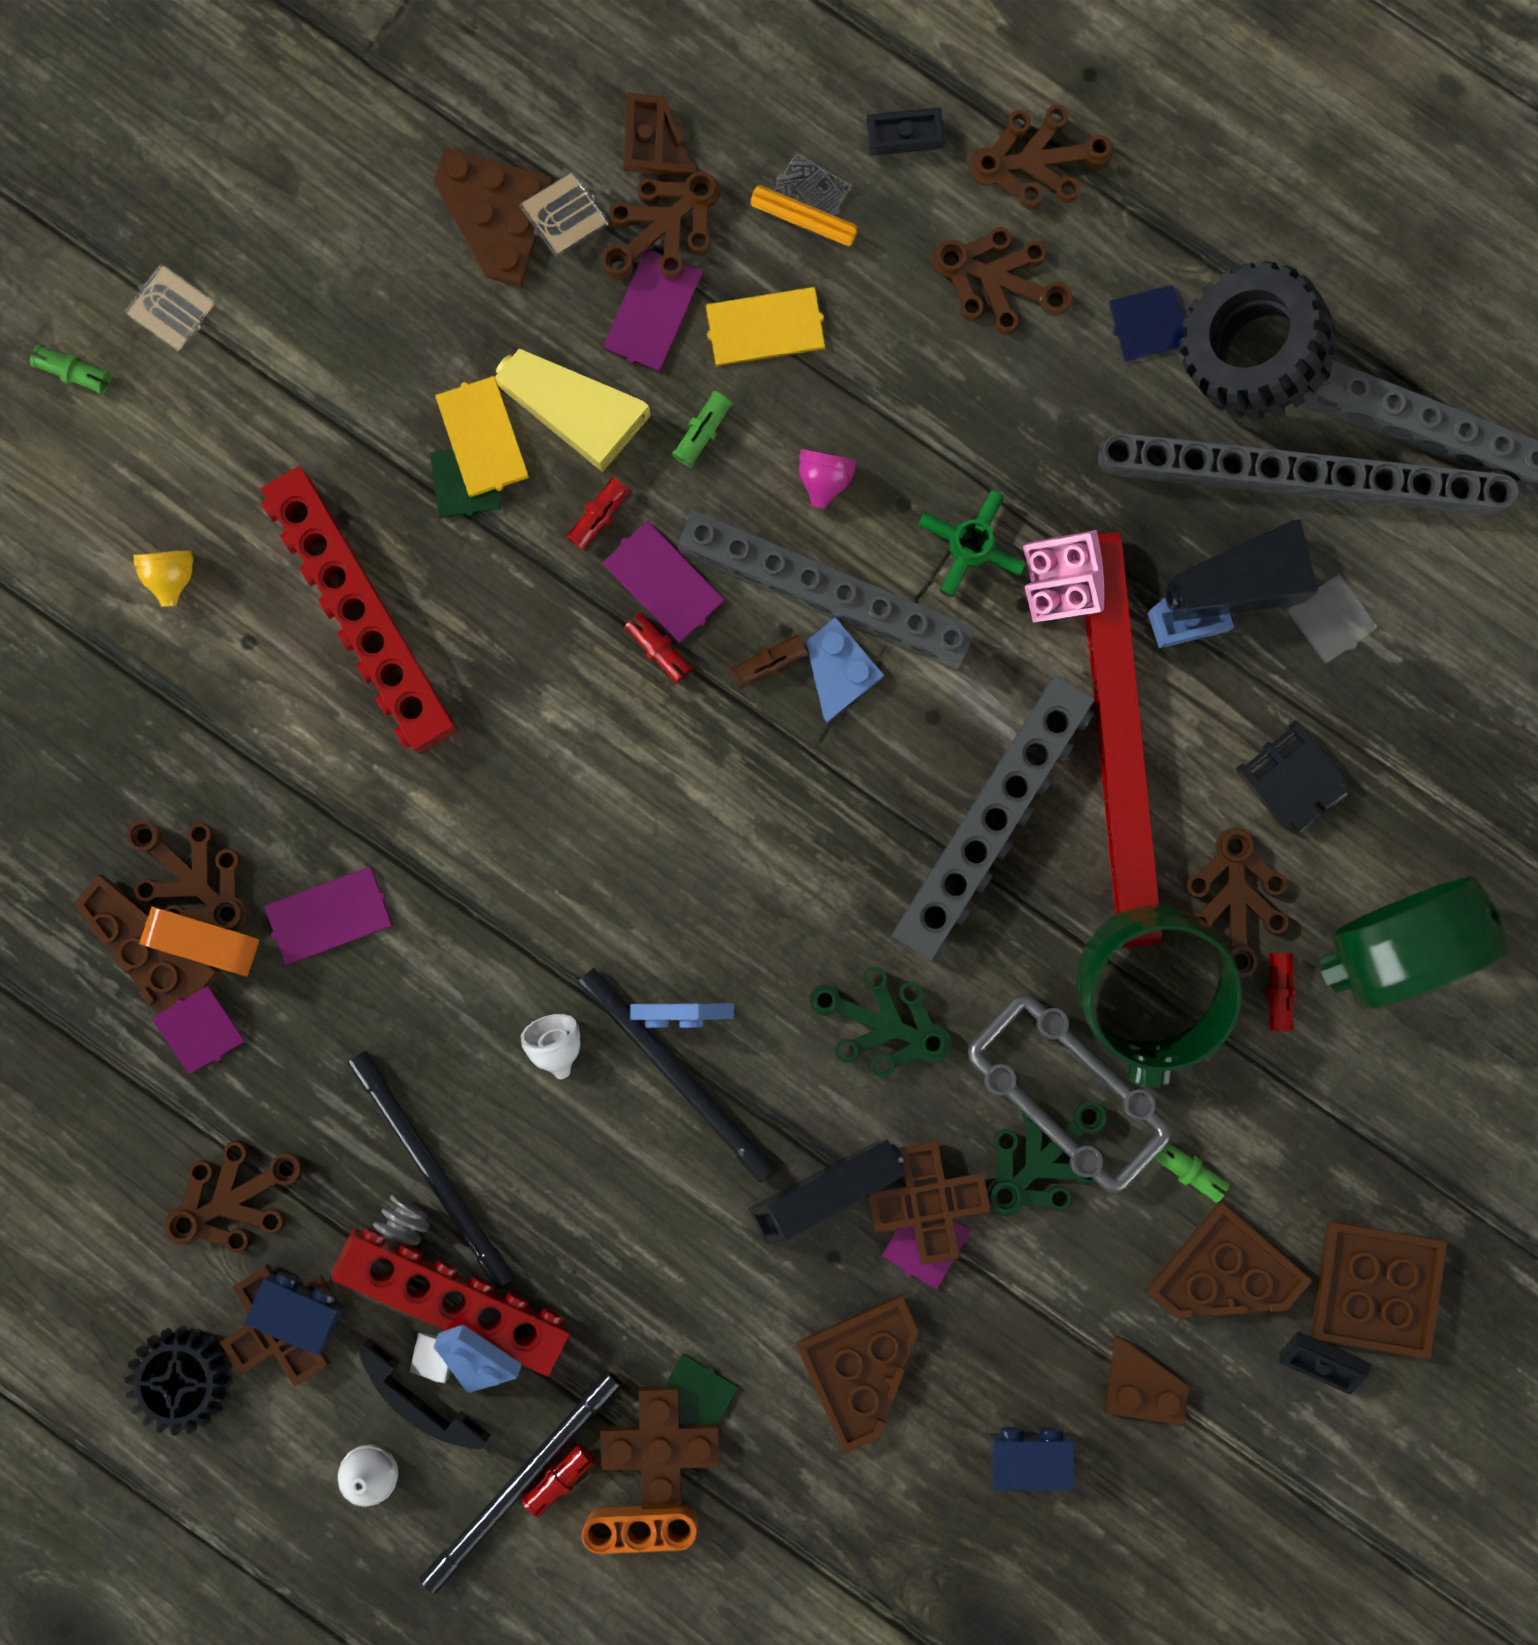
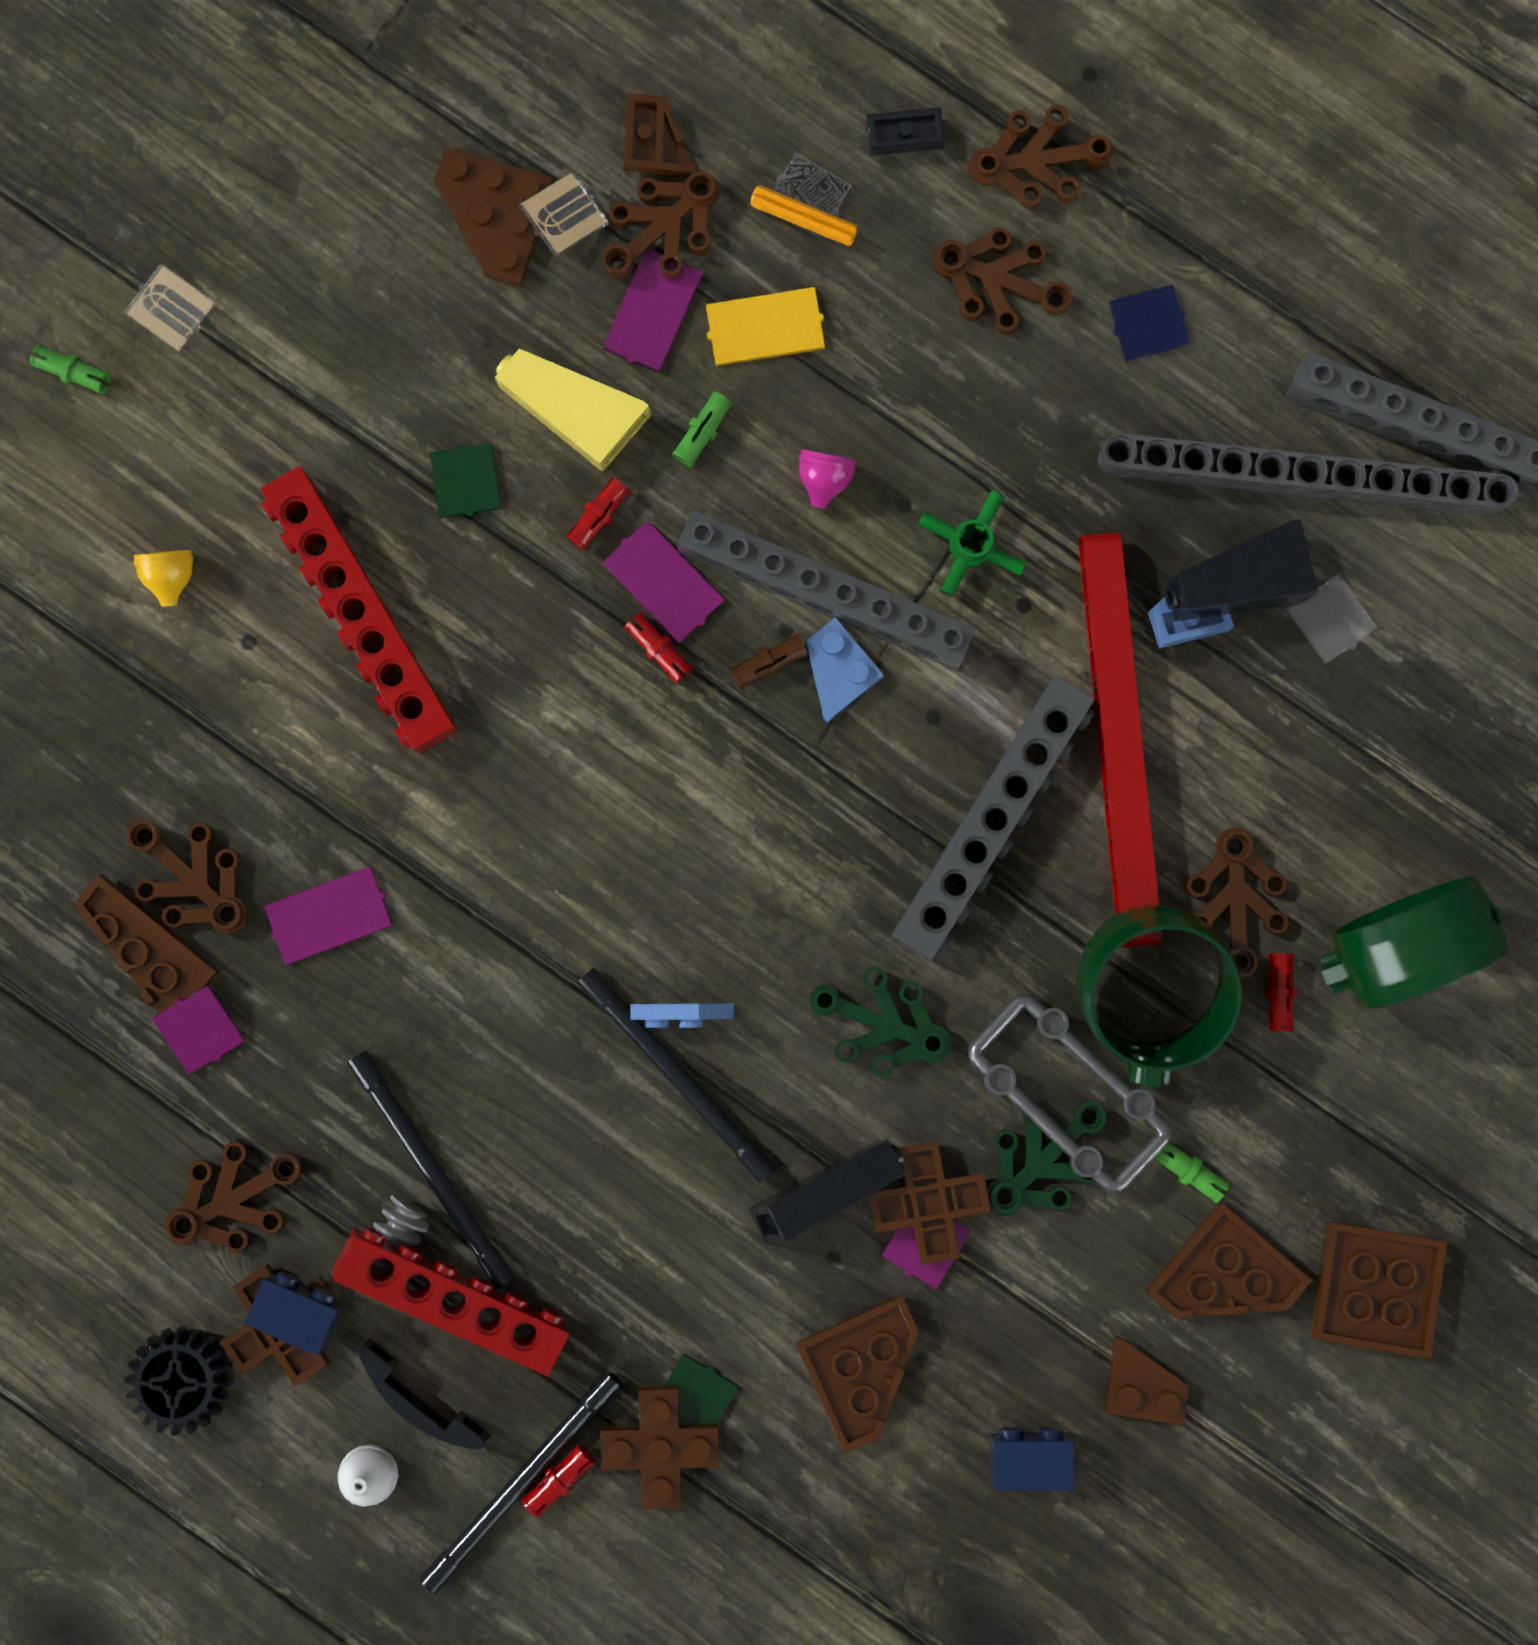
(199, 941): orange beam -> none
(427, 1361): white slope -> none
(474, 1359): medium blue wing -> none
(481, 436): yellow piece -> none
(552, 1043): white helmet -> none
(624, 1541): orange beam -> none
(1065, 576): bright pink slope -> none
(1230, 306): black tyre -> none
(1294, 779): black plate -> none
(1324, 1363): black plate -> none

